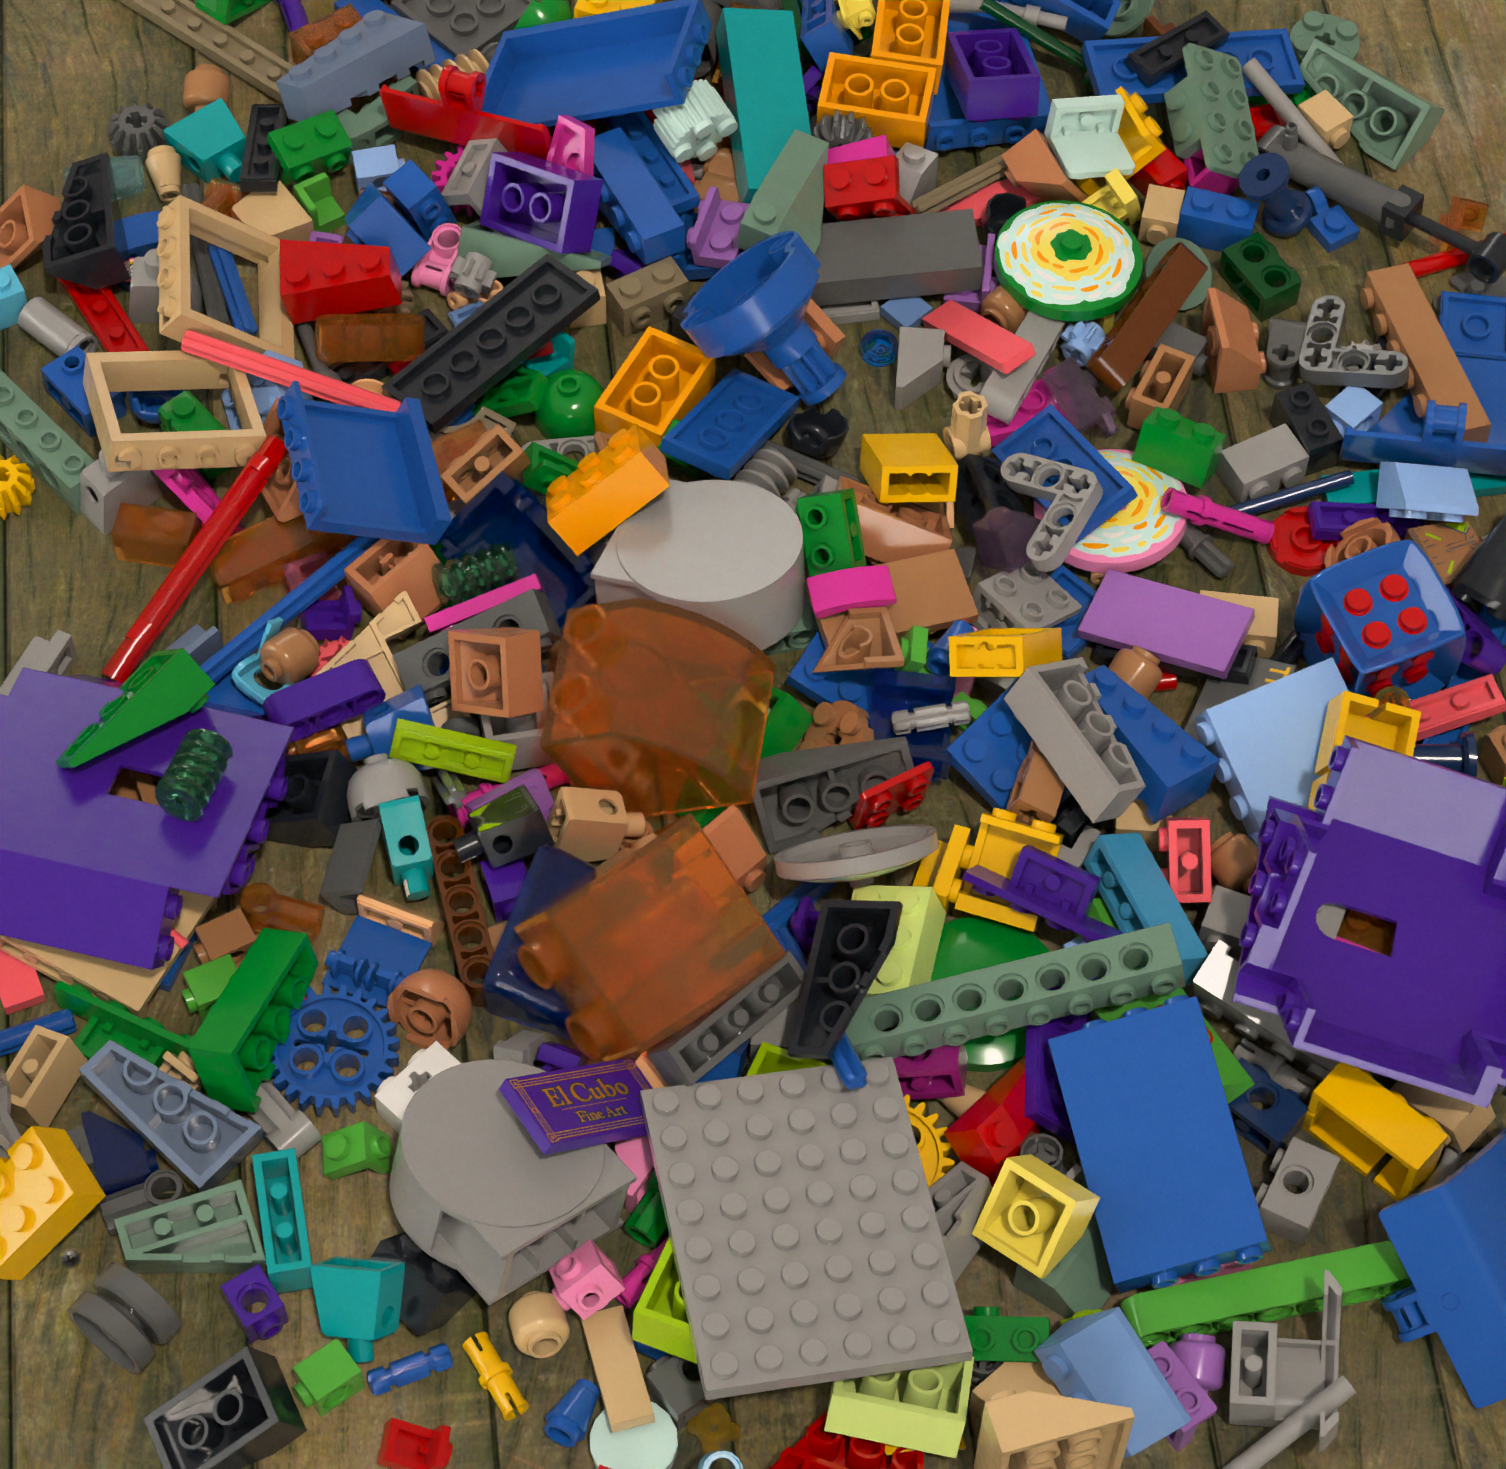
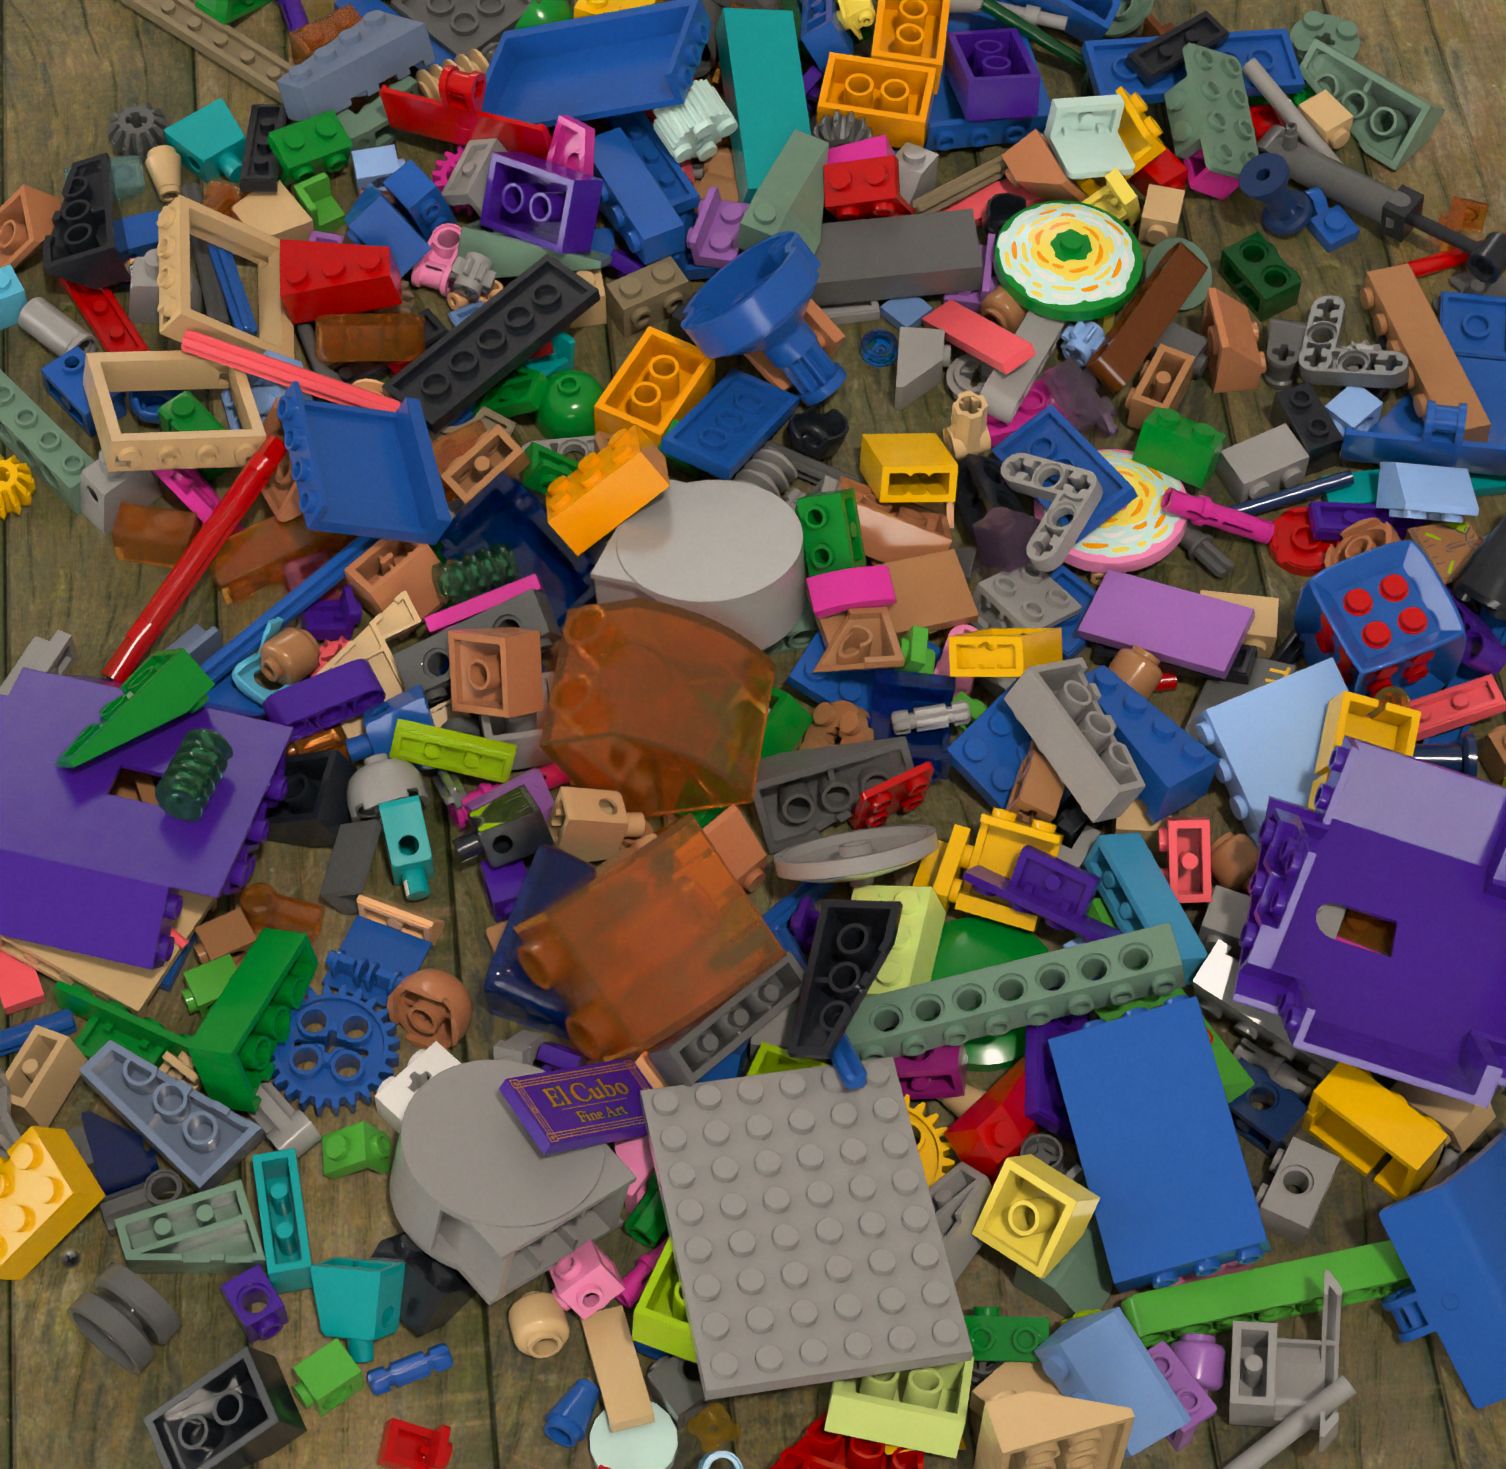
(205, 86): medium nougat head -> none
(457, 893): reddish brown beam -> none
(495, 1376): yellow pin -> none
(938, 654): blue cone -> none
(1216, 219): blue brick -> none

